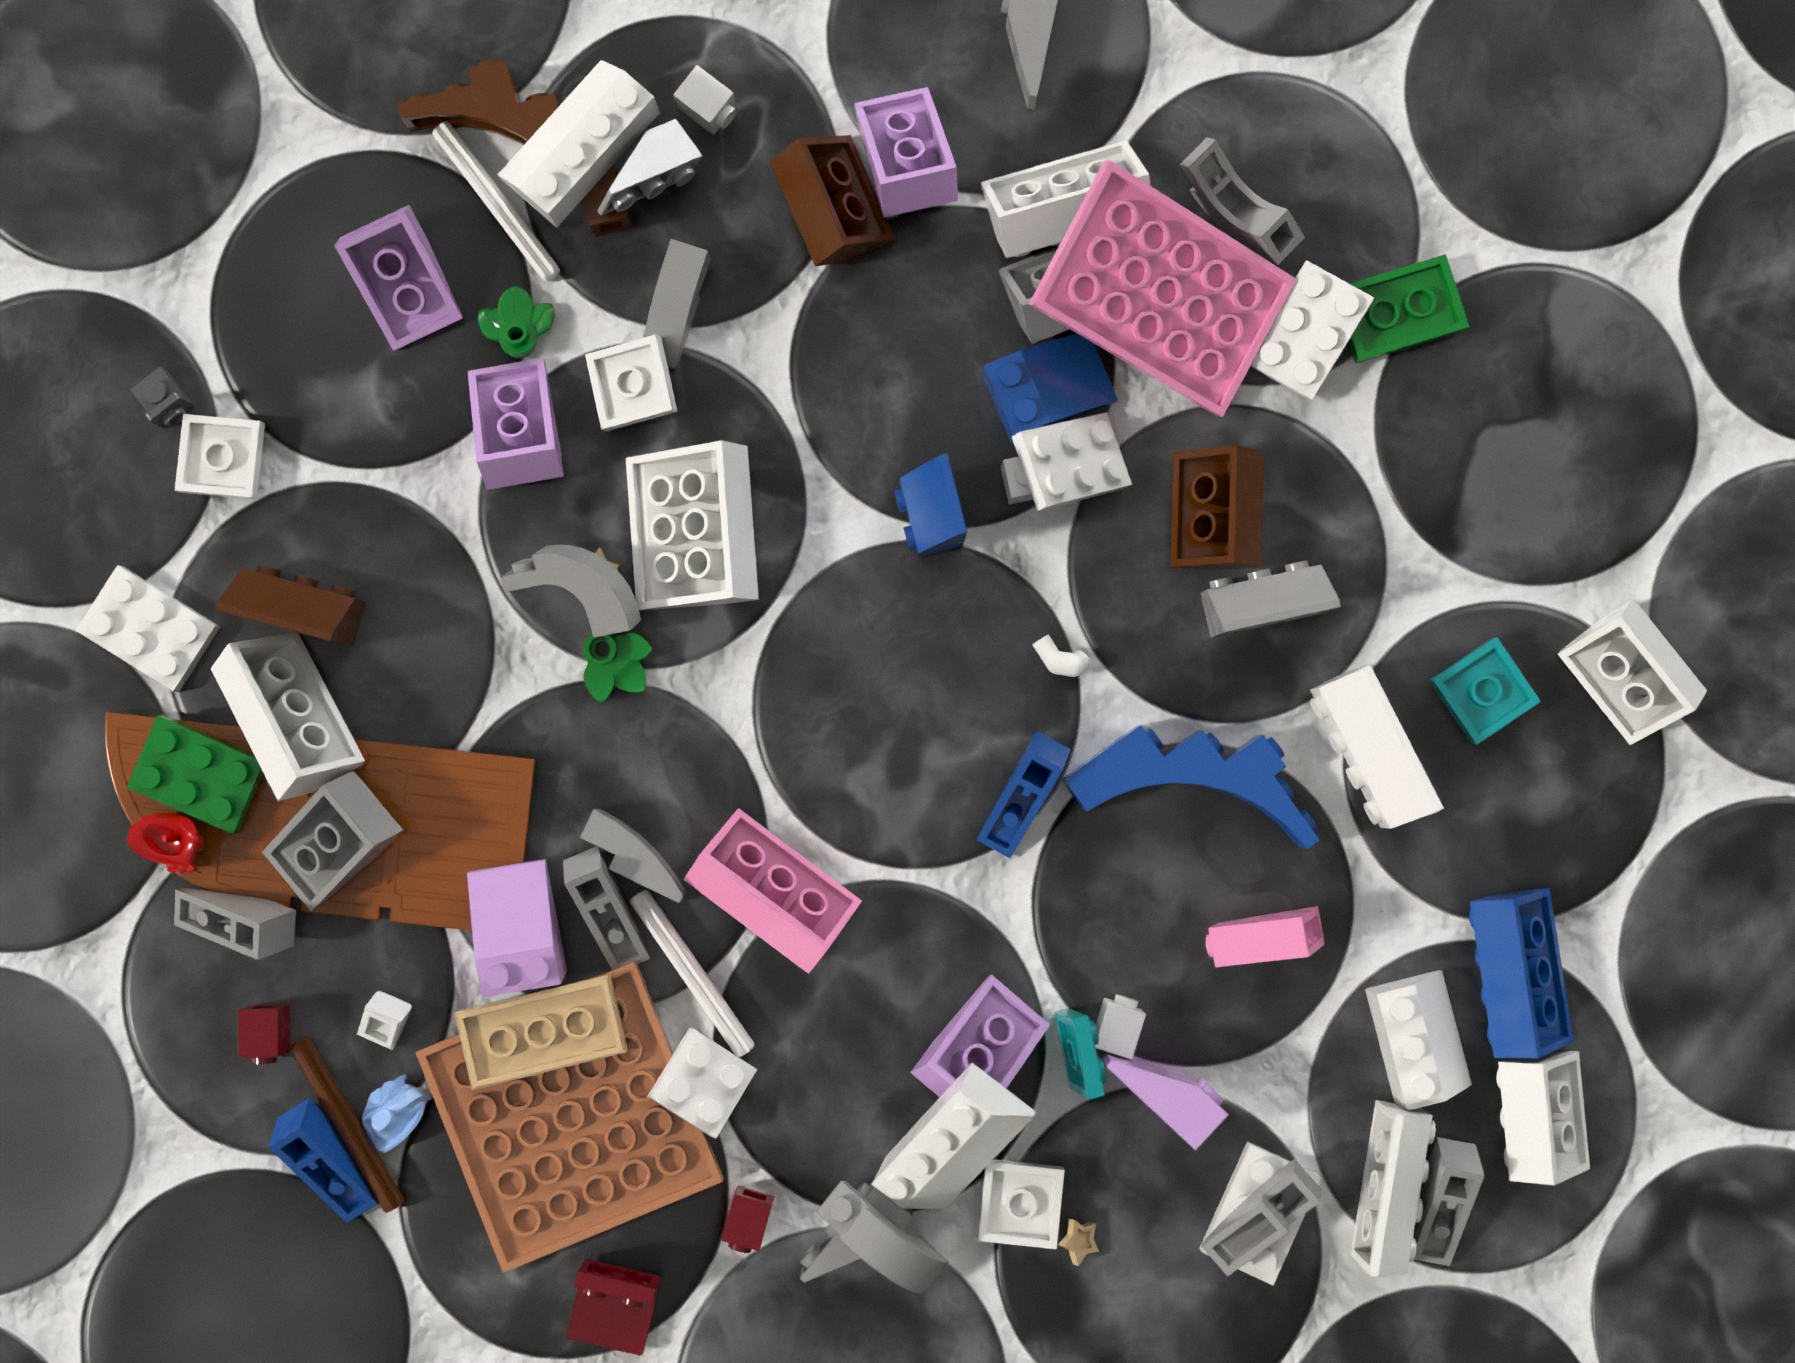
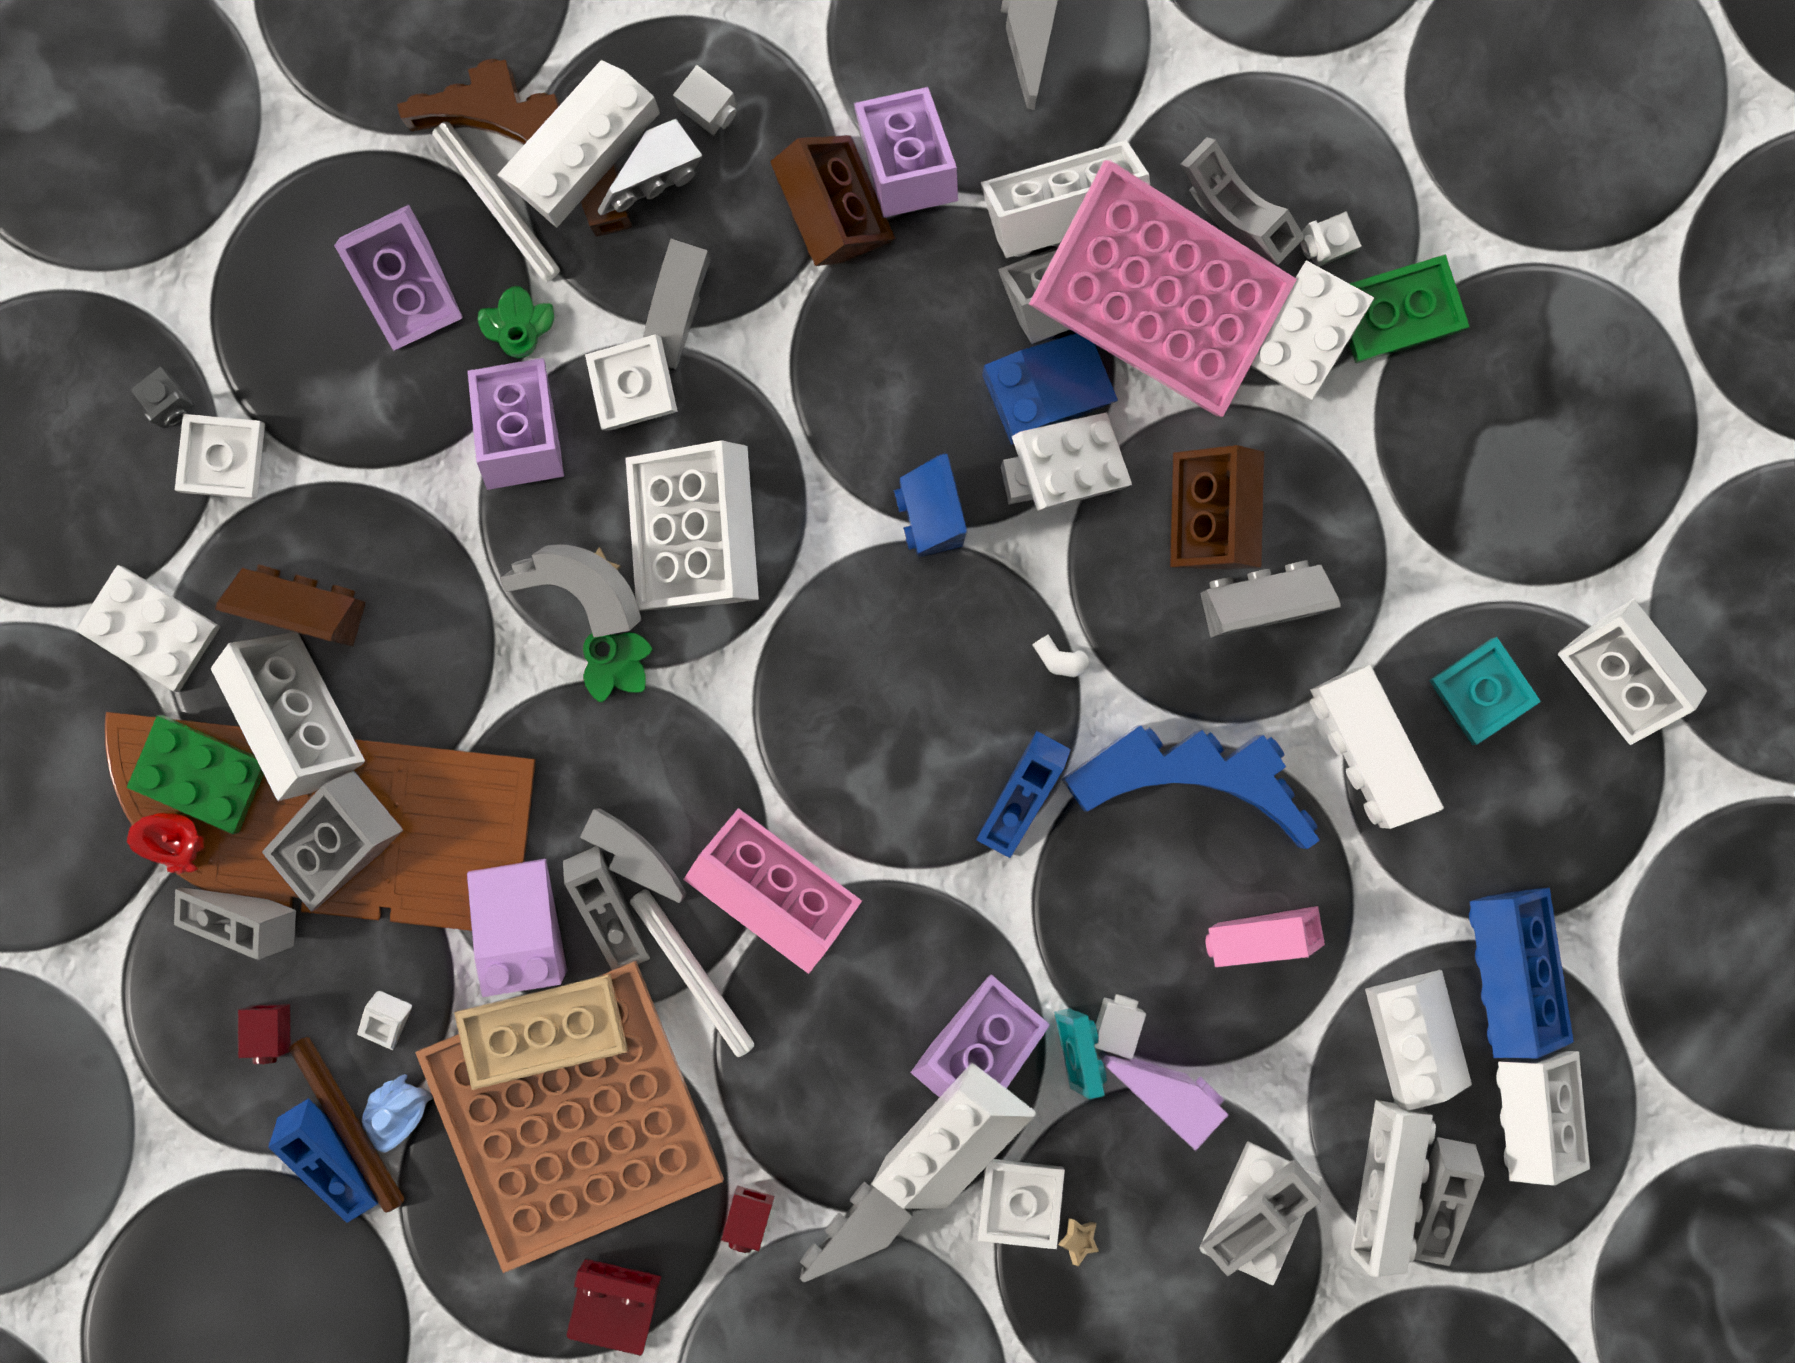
(702, 1083): white plate -> none
(880, 1243): light grey arch -> none
(1329, 239): none -> white bracket

